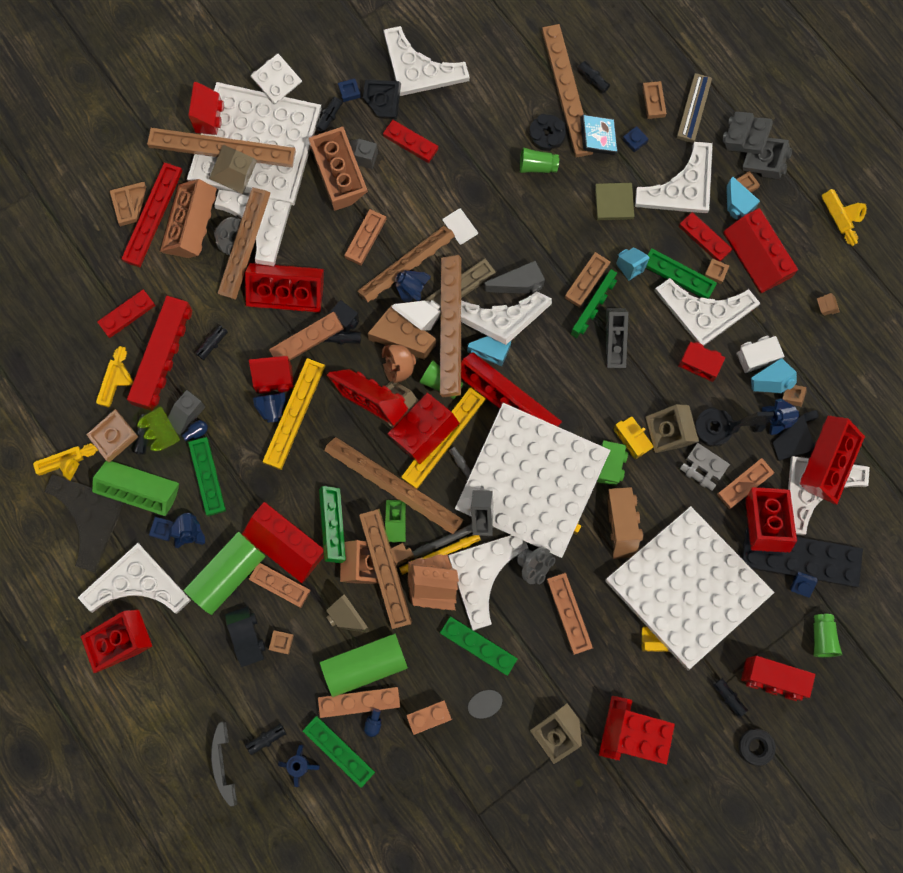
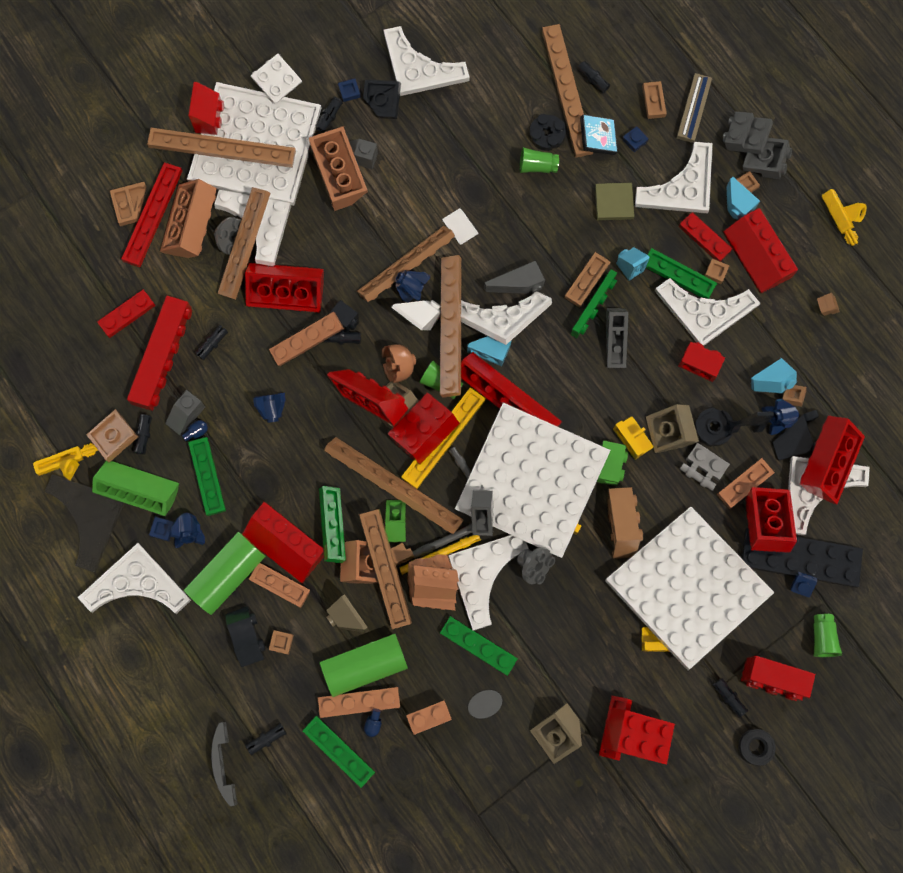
(115, 376): yellow piece -> none
(116, 640): red slope -> none
(160, 428): clear neon green plate -> none
(233, 169): dark tan slope -> none
(271, 374): red slope -> none
(294, 414): yellow plate -> none
(303, 763): dark blue brick -> none
(365, 237): nougat plate -> none
(397, 330): medium nougat wedge -> none
(410, 141): red plate -> none
(469, 280): dark tan tile -> none
(569, 614): nougat plate -> none
(760, 354): white brick -> none

